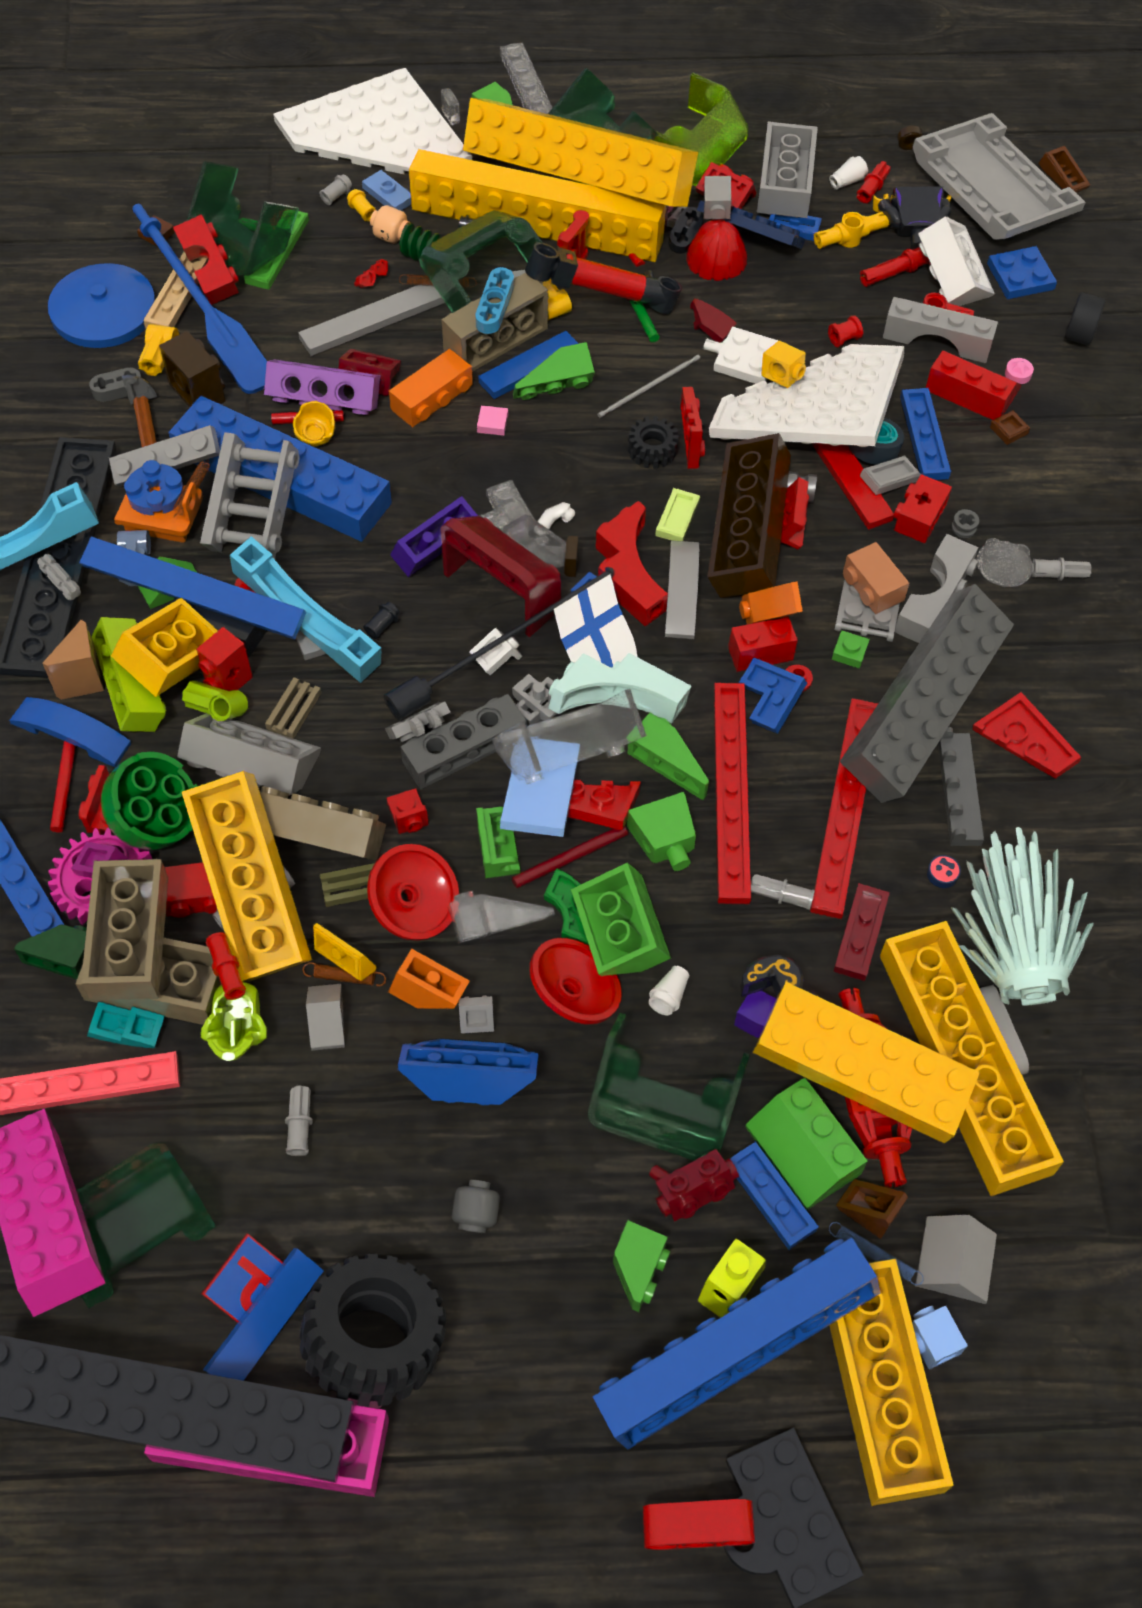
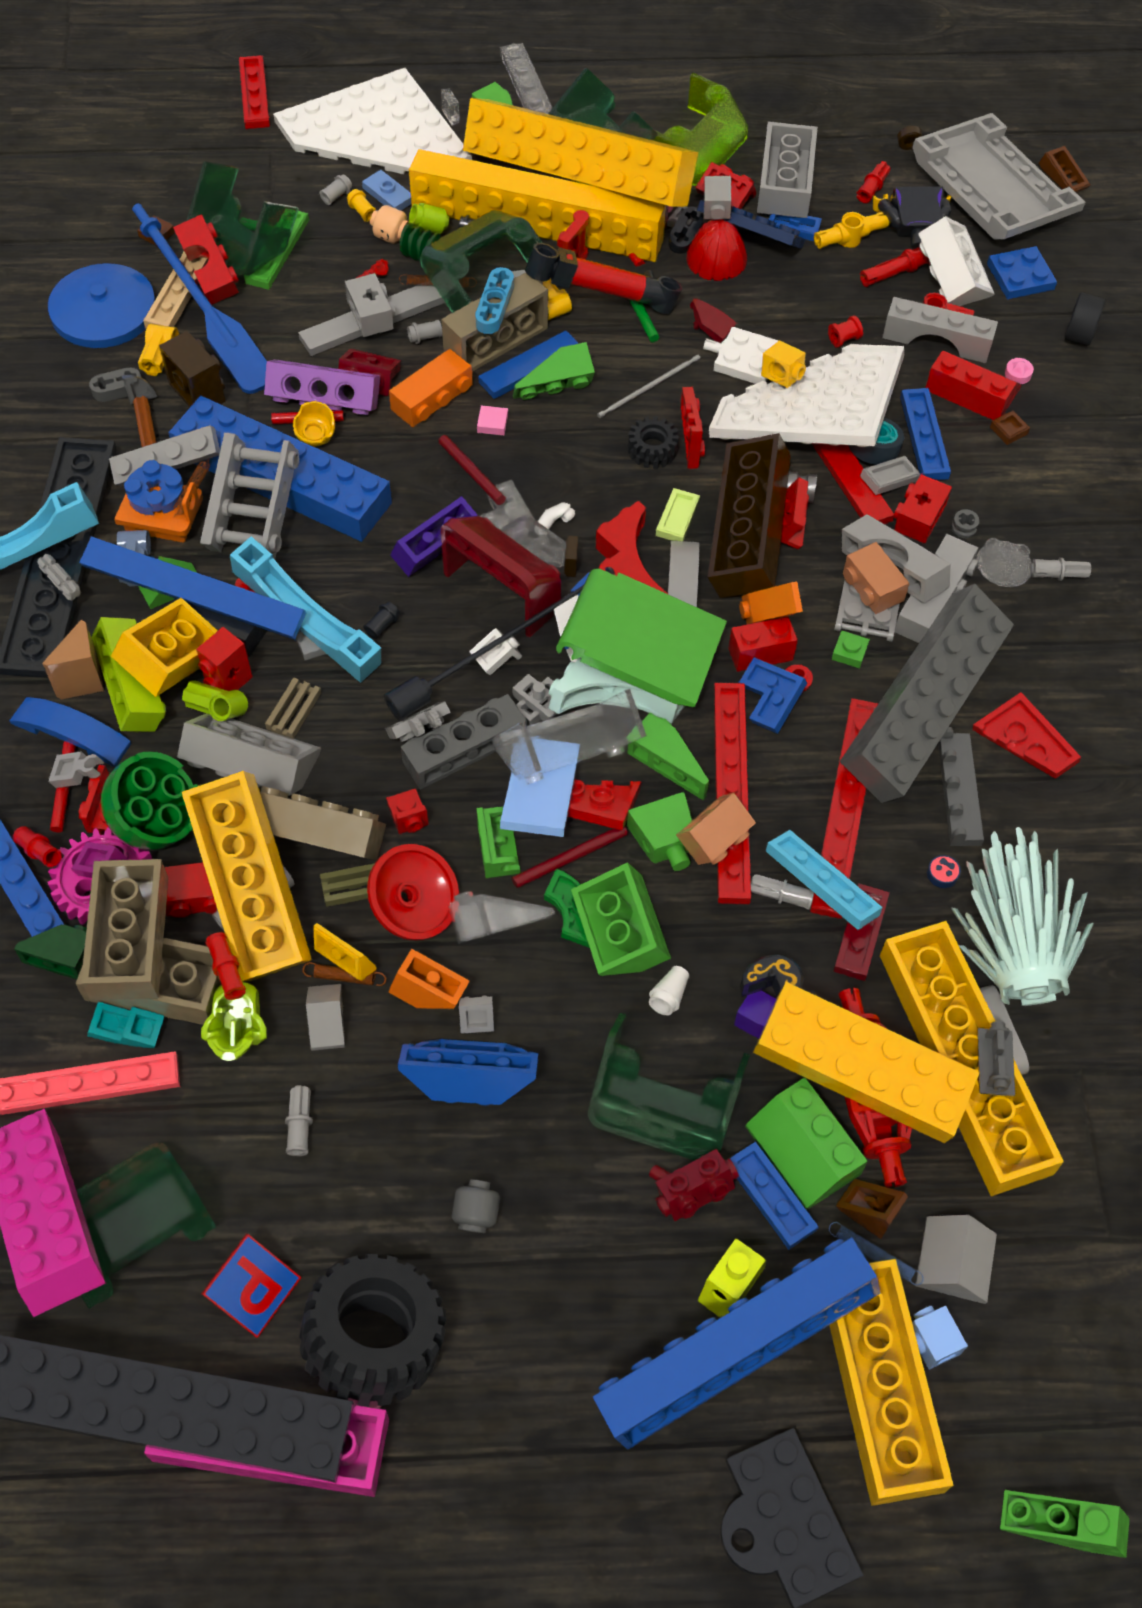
(37, 846): none -> red pin
(72, 767): none -> light grey plate
(254, 92): none -> red tile
(265, 1317): blue tile -> none
(370, 304): none -> light grey brick
(424, 331): none -> light grey pin
(429, 217): none -> lime brick
(494, 493): none -> dark red bar
(570, 983): red dish -> none
(636, 1261): bright green slope -> none
(642, 636): none -> bright green piece
(698, 1524): red beam -> none
(716, 829): none -> nougat brick
(824, 879): none -> medium azure plate
(850, 172): white cone -> none
(925, 571): none -> light grey arch
(996, 1060): none -> dark grey hinge
(1067, 1522): none -> bright green slope

